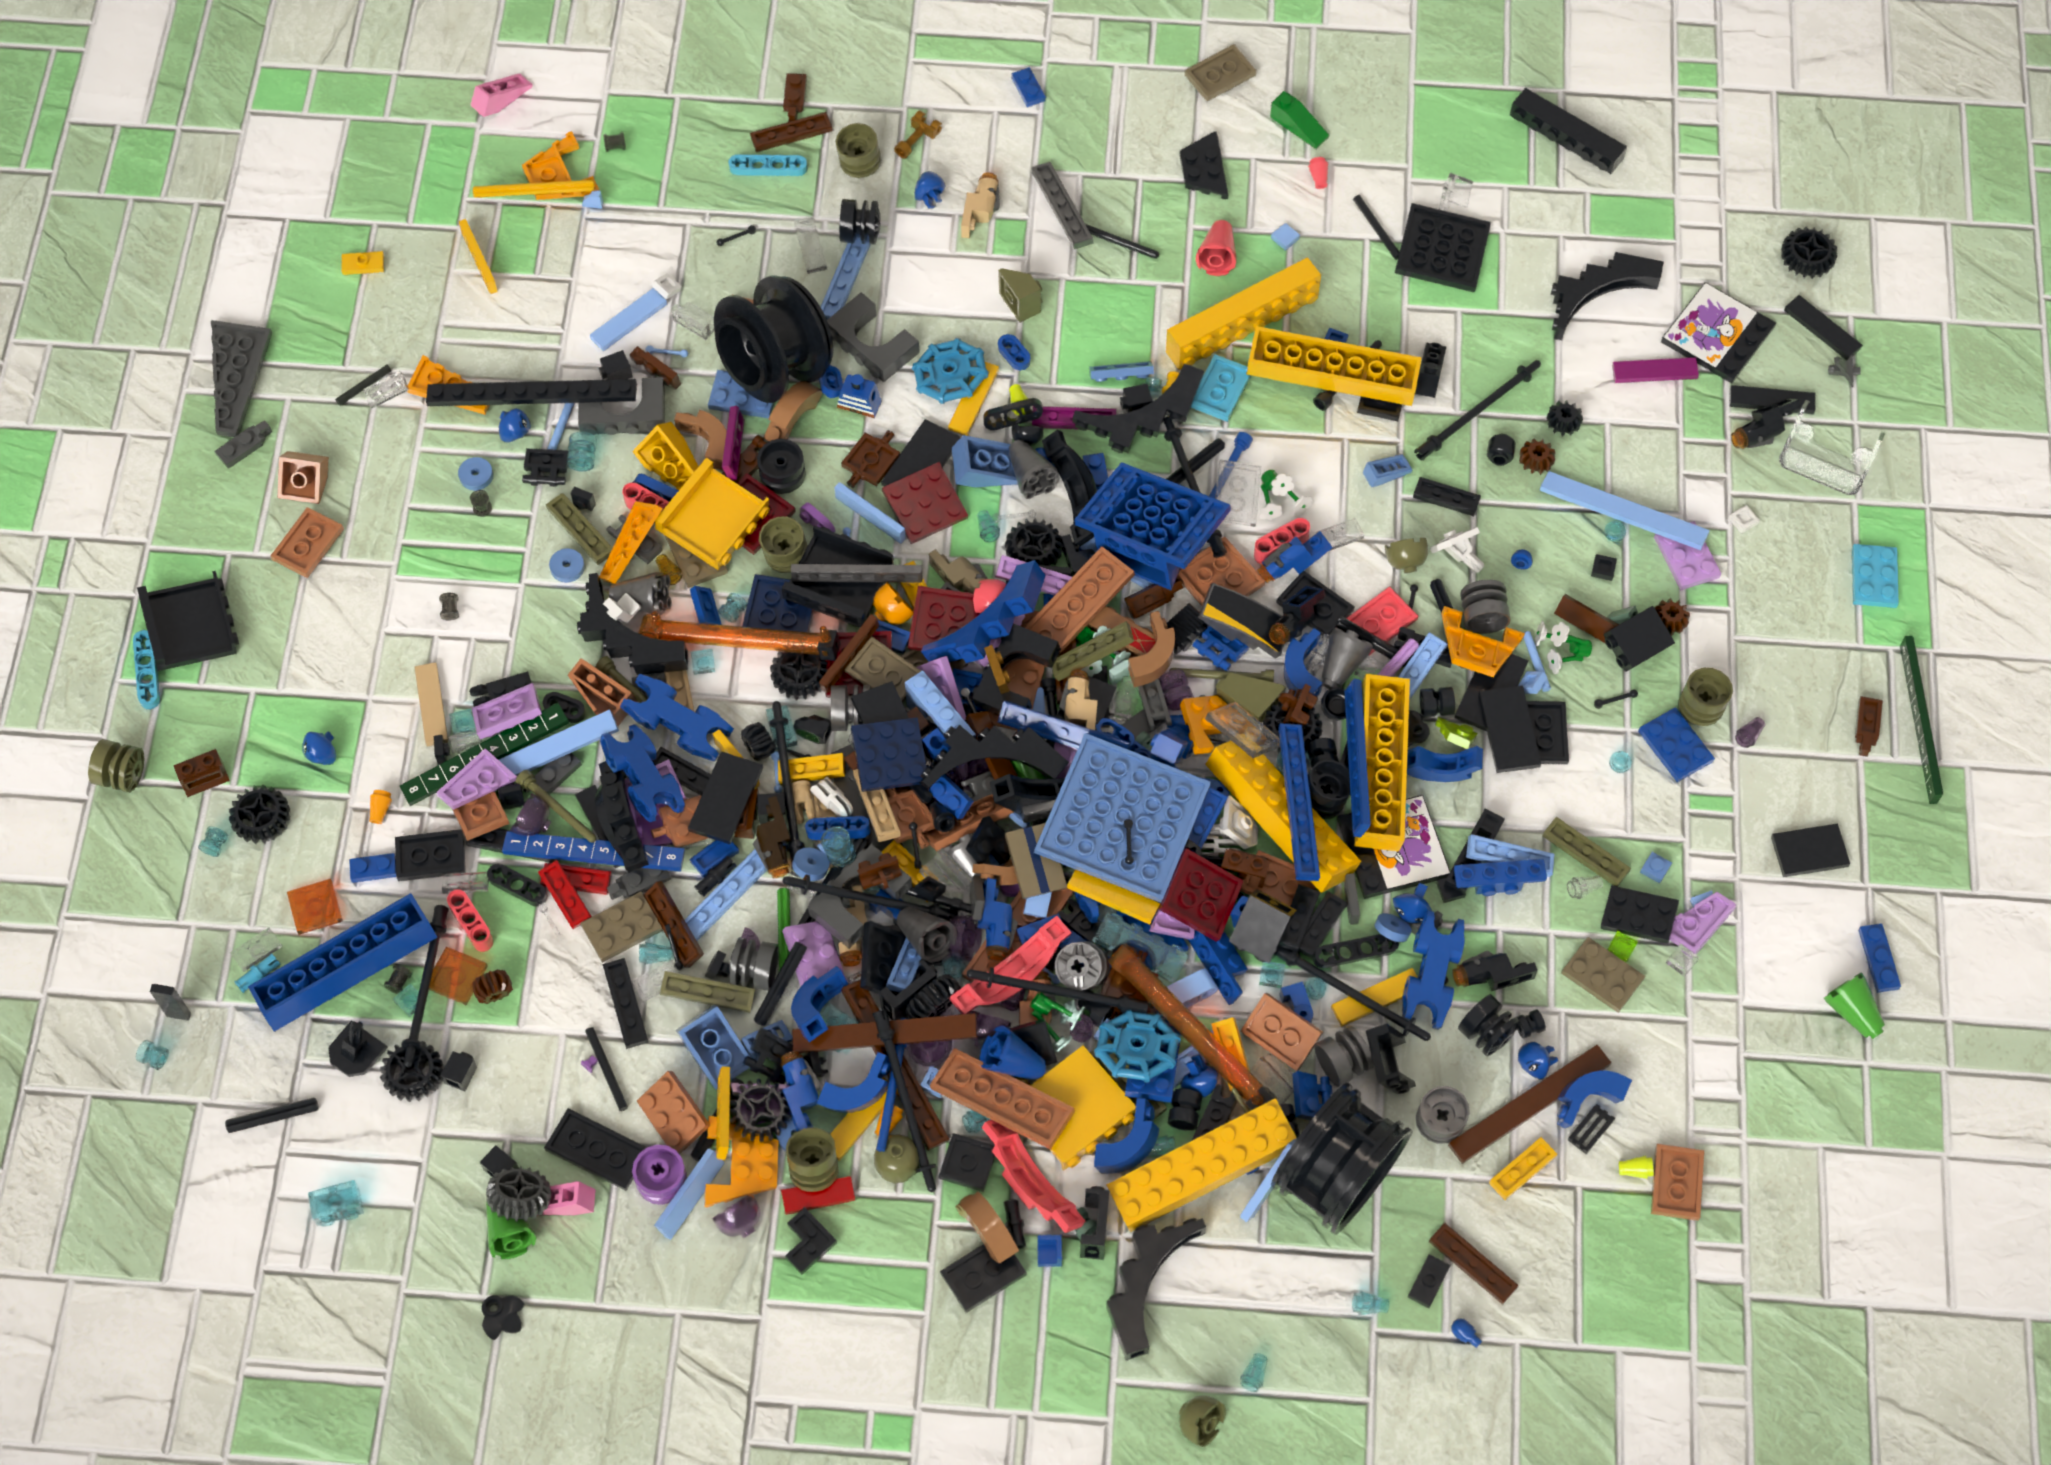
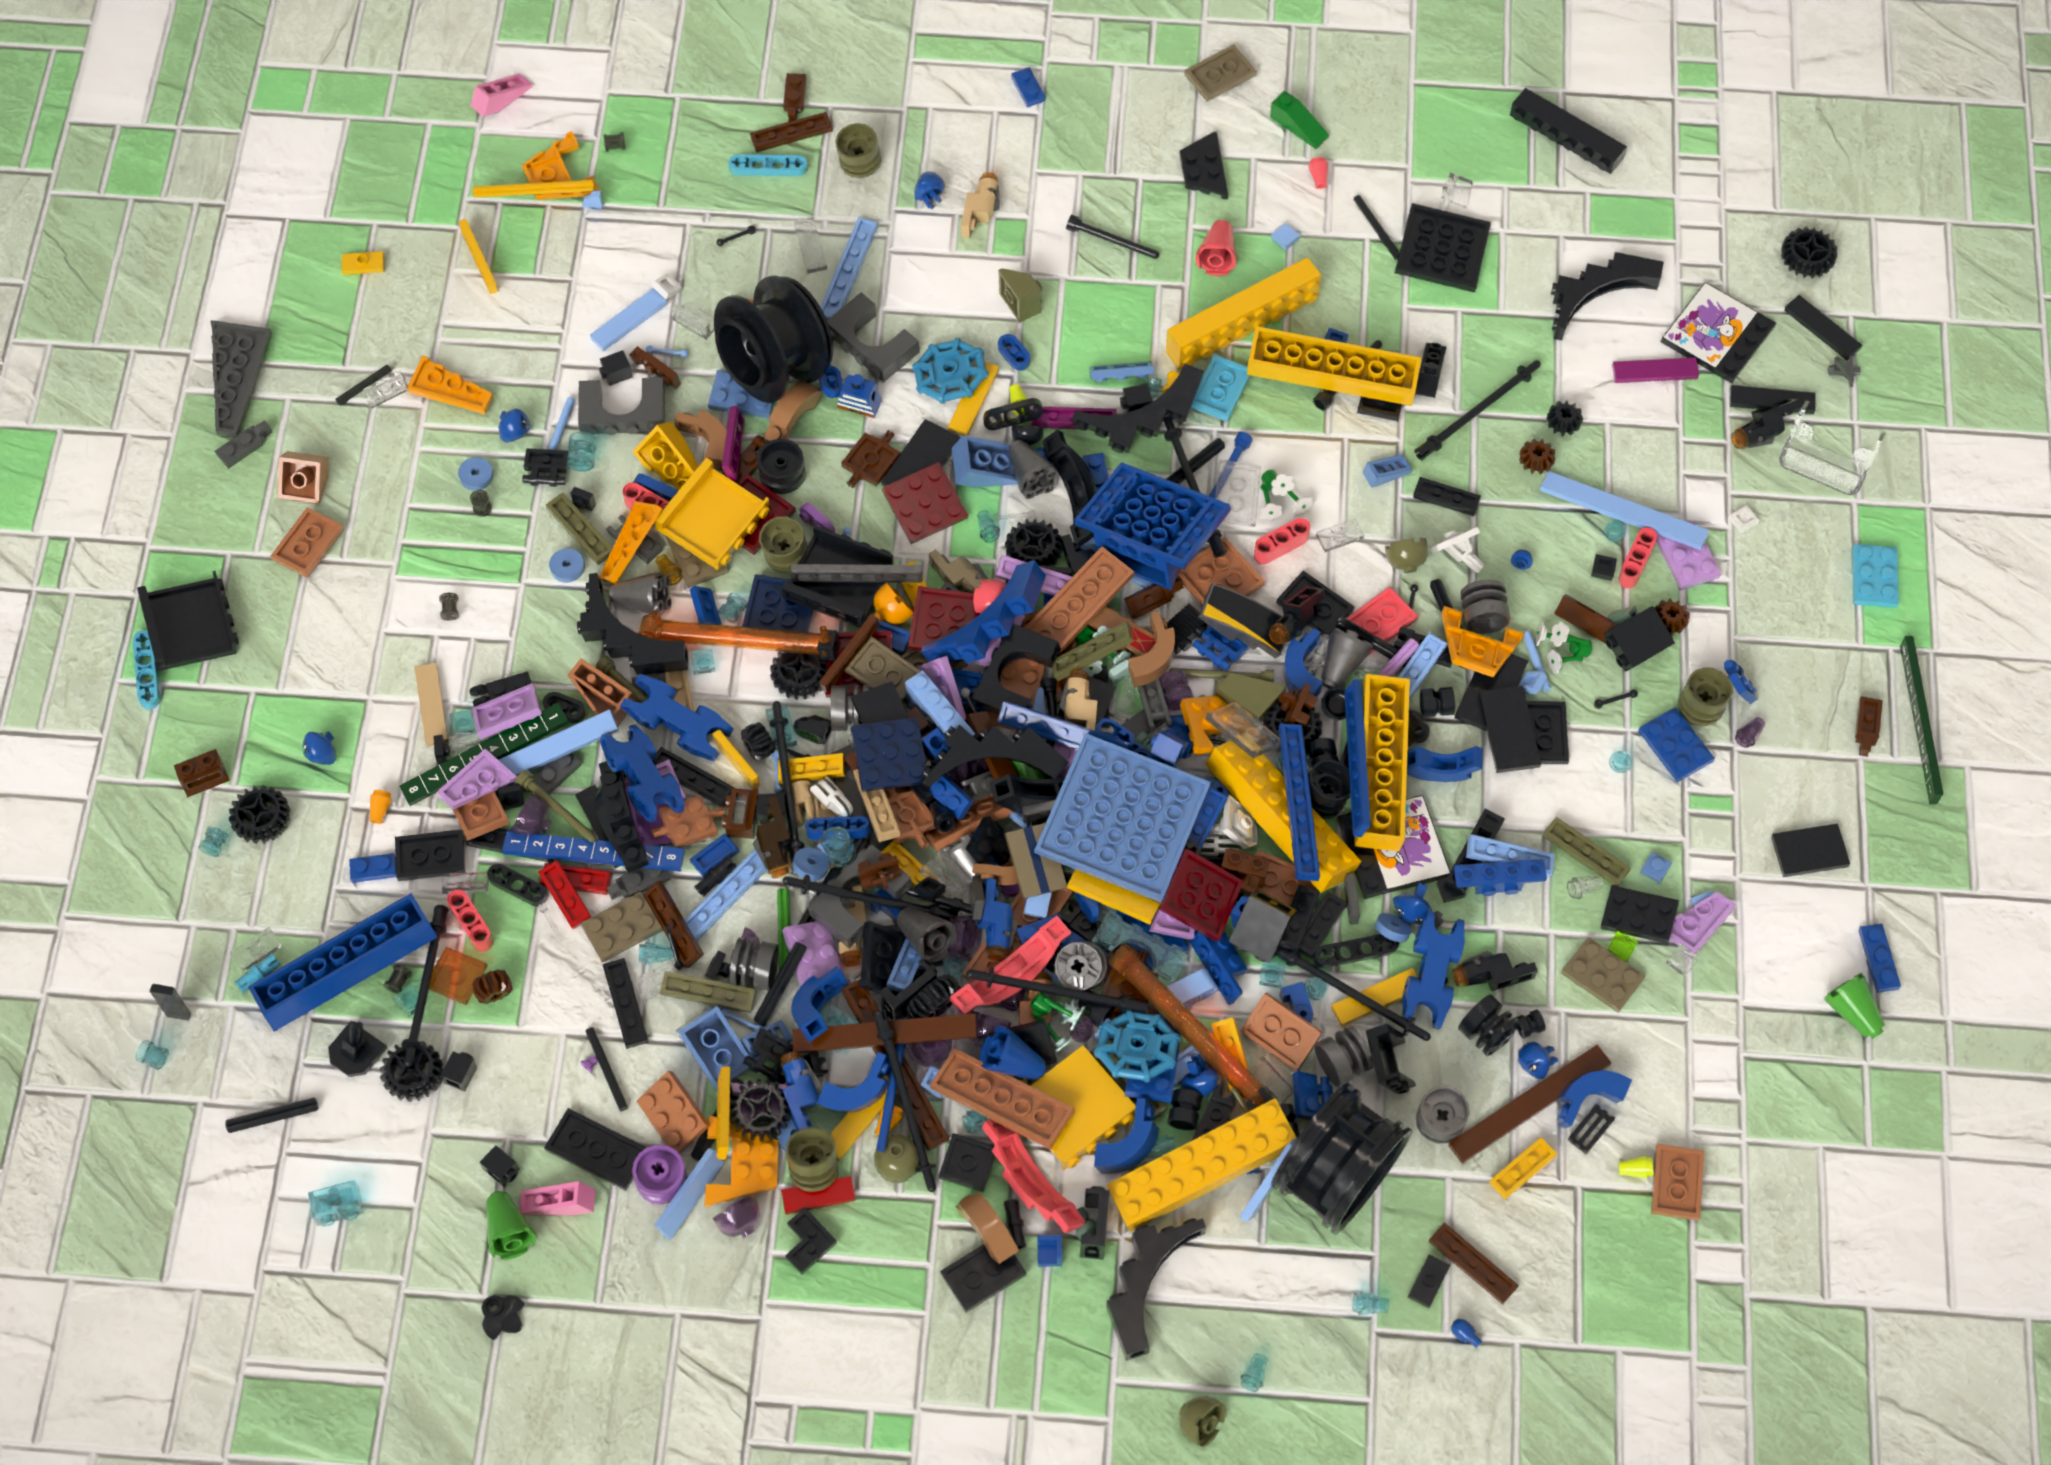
(116, 765): olive wheel -> none
(314, 906): clear orange plate -> none
(518, 1193): dark grey gear -> none
(531, 392): black plate -> none
(623, 609): white bracket -> none
(725, 798): black tile -> none
(726, 1013): none -> light blue hinge
(859, 221): black wheel -> none
(870, 512): light blue tile -> none
(903, 149): pearl gold bar -> none
(918, 864): black hinge -> none
(1001, 677): pearl gold plate -> none
(1062, 205): flat silver tile -> none
(1128, 825): black hinge -> none
(1295, 556): blue plate -> none
(1457, 734): lime wing -> none
(1501, 449): black head -> none
(1639, 549): none -> coral beam
(1742, 685): none -> blue plate

